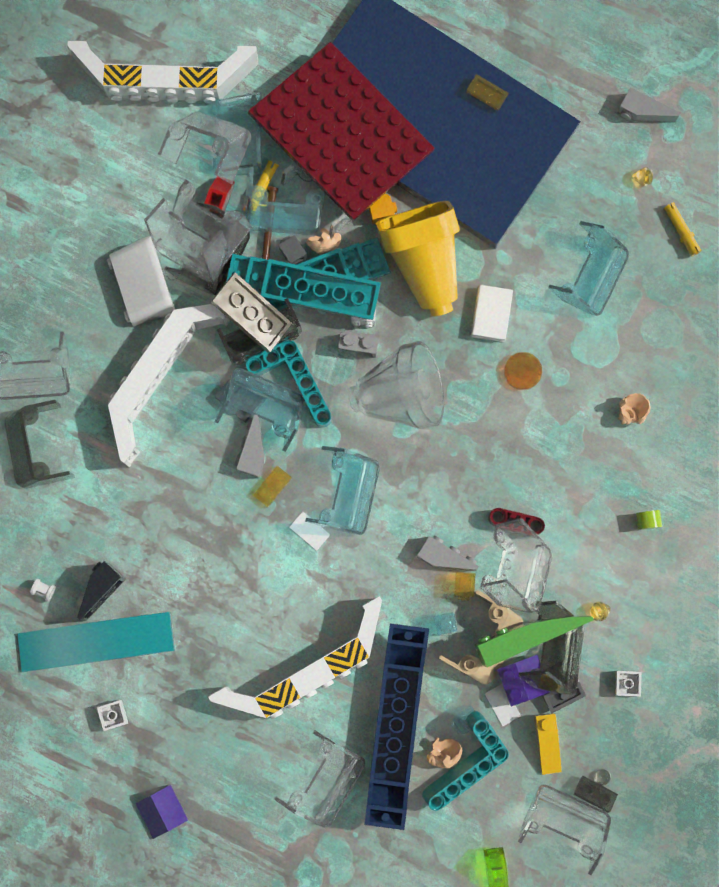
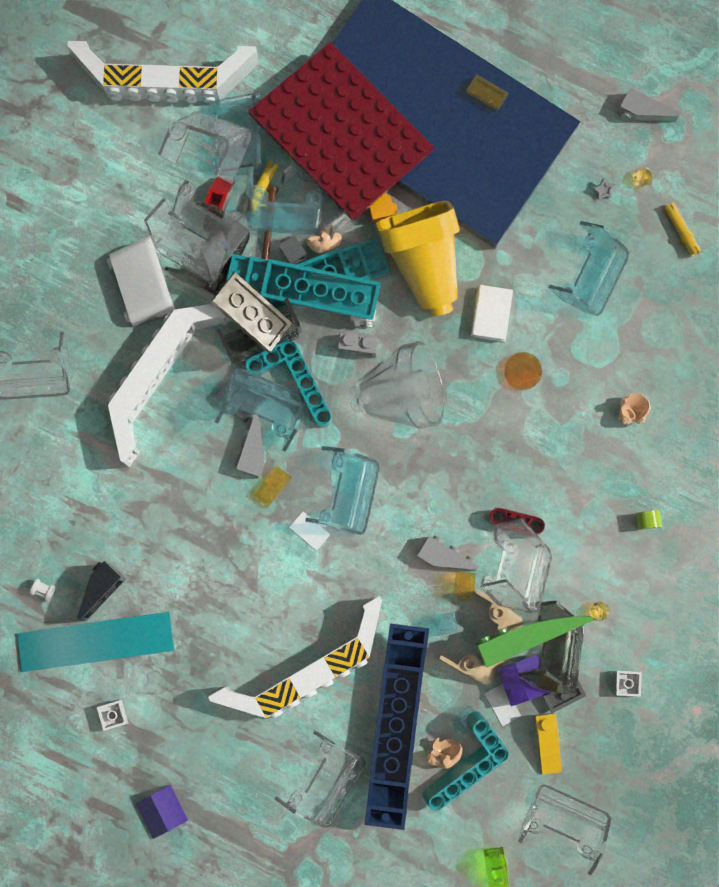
(26, 472): clear smoke windscreen -> none
(595, 792): clear smoke plate -> none
(604, 189): none -> light grey piece

